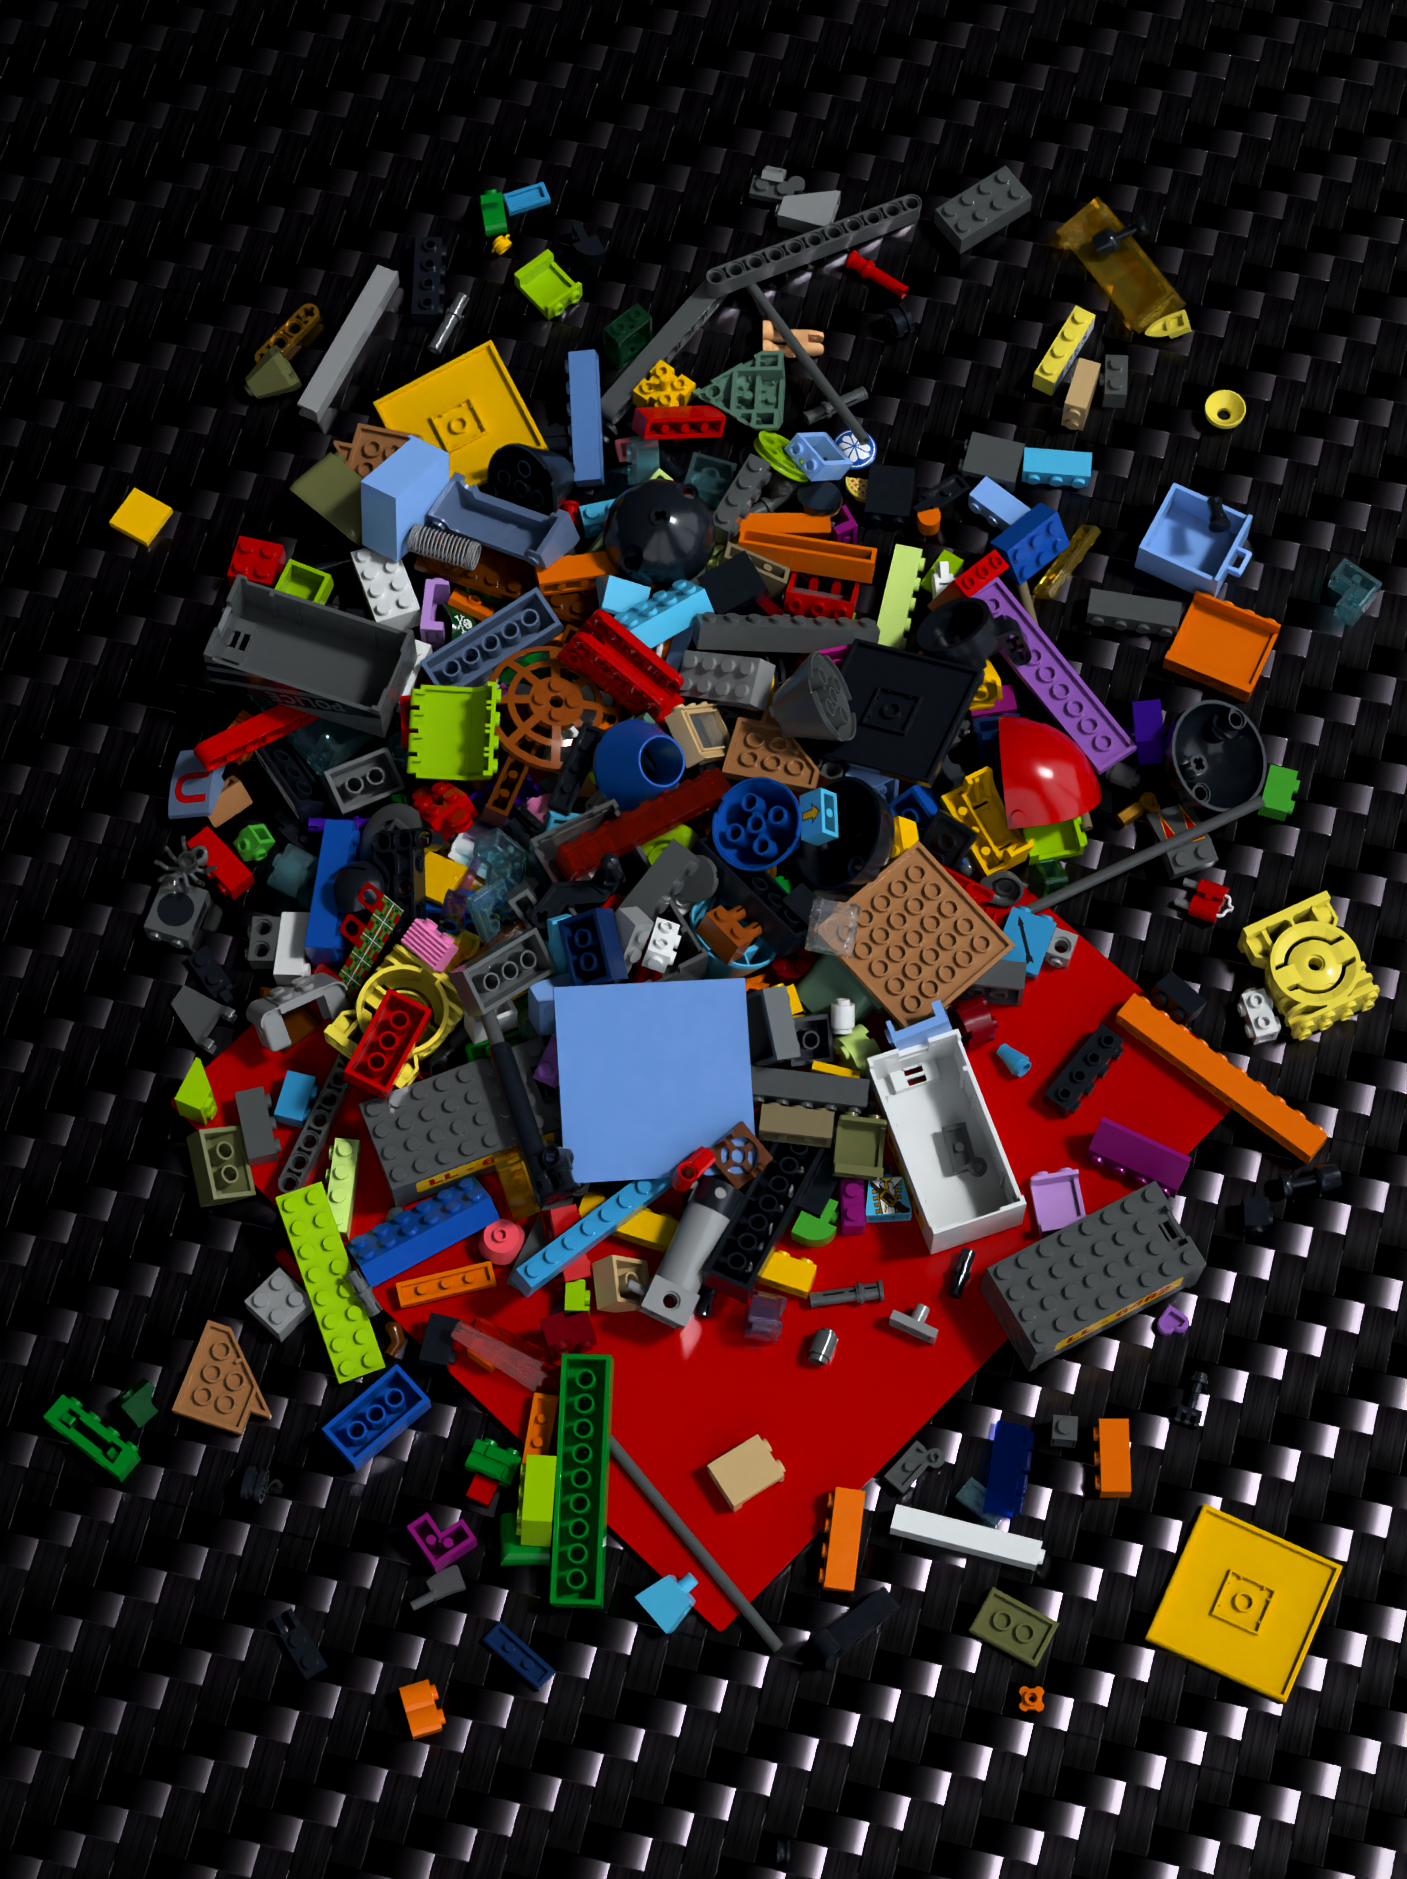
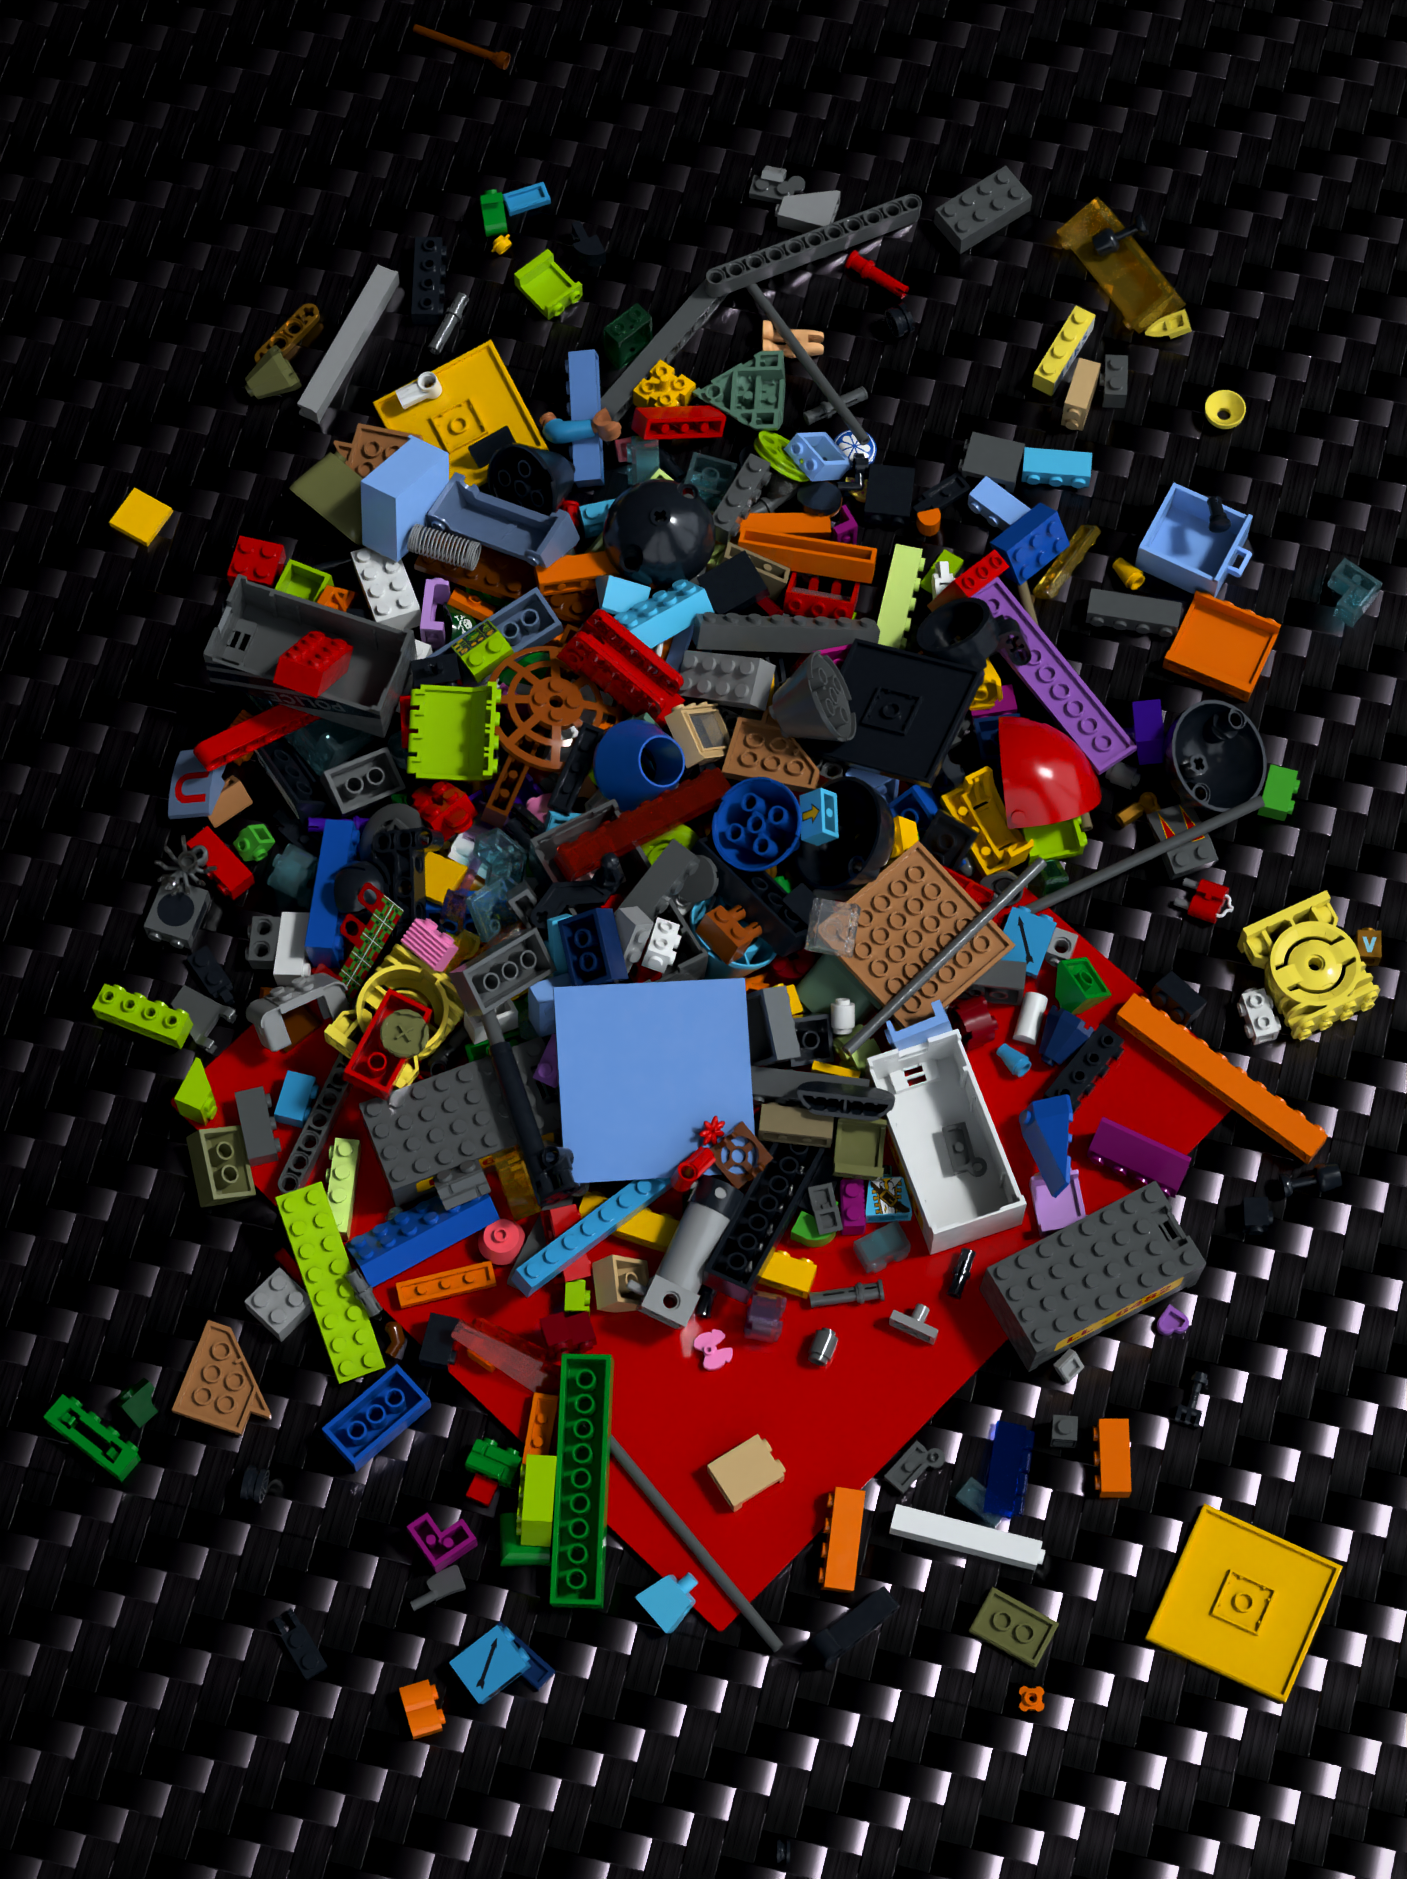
(142, 1015): none -> lime brick
(313, 664): none -> red brick
(337, 598): none -> orange wing
(404, 1033): none -> olive tile
(417, 390): none -> white piece
(437, 670): none -> black brick
(461, 1184): none -> dark grey brick
(482, 650): none -> lime slope
(486, 447): none -> black slope
(491, 1663): none -> dark azure brick
(500, 59): none -> reddish brown piece
(562, 431): none -> piece
(707, 1344): none -> bright pink piece
(712, 1130): none -> red plant
(824, 1208): none -> dark grey slope
(845, 1100): none -> black brick
(859, 466): none -> black plate
(882, 1247): none -> clear light blue brick
(944, 956): none -> dark grey piece
(1030, 1017): none -> white brick
(1046, 1133): none -> blue wedge
(1062, 1036): none -> dark blue cone
(1068, 1365): none -> light grey tile
(1079, 986): none -> green slope
(1129, 574): none -> yellow cone
(1369, 945): none -> pearl gold brick

